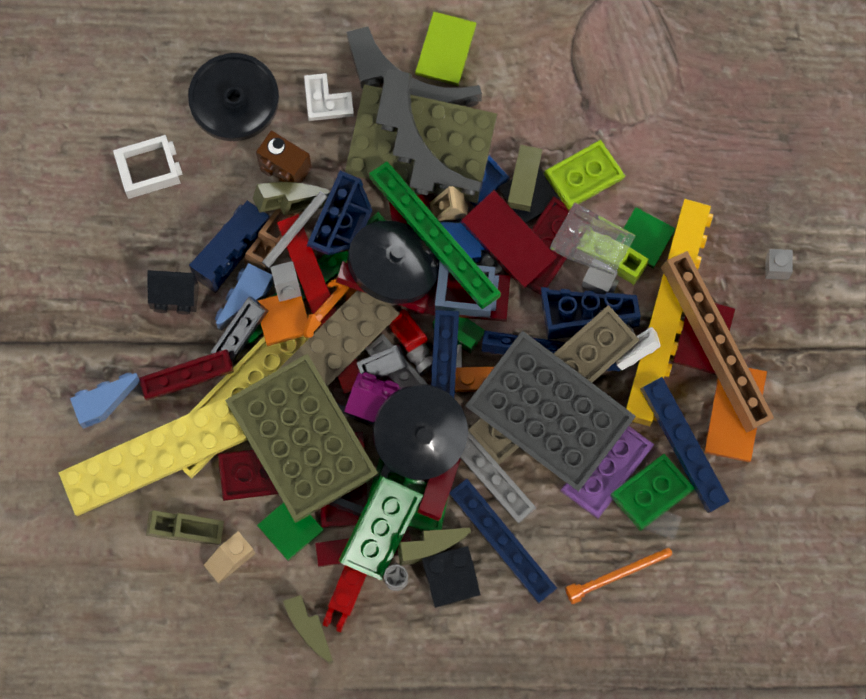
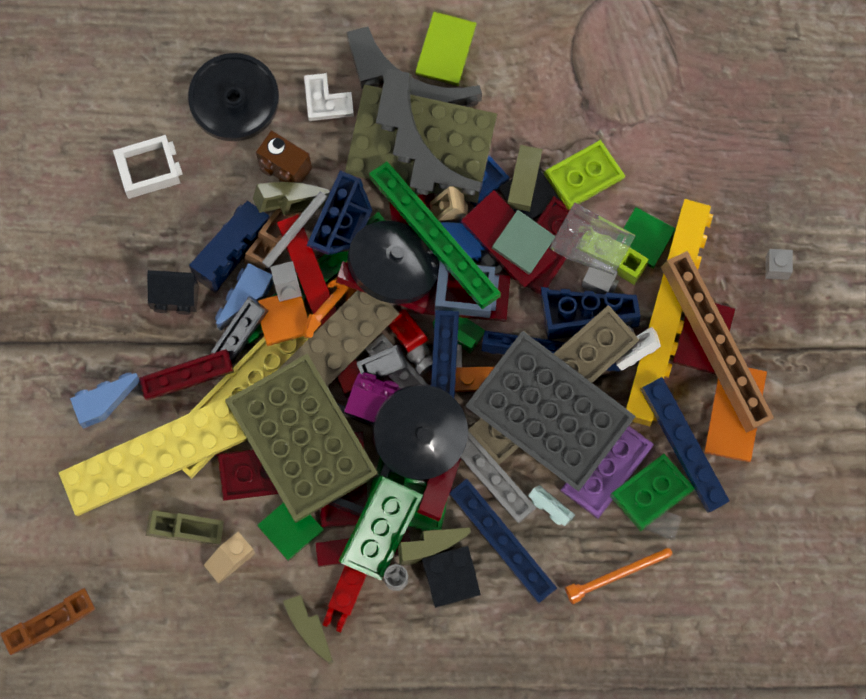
(48, 623): none -> dark orange slope
(523, 242): none -> sand green tile
(557, 511): none -> light aqua plate

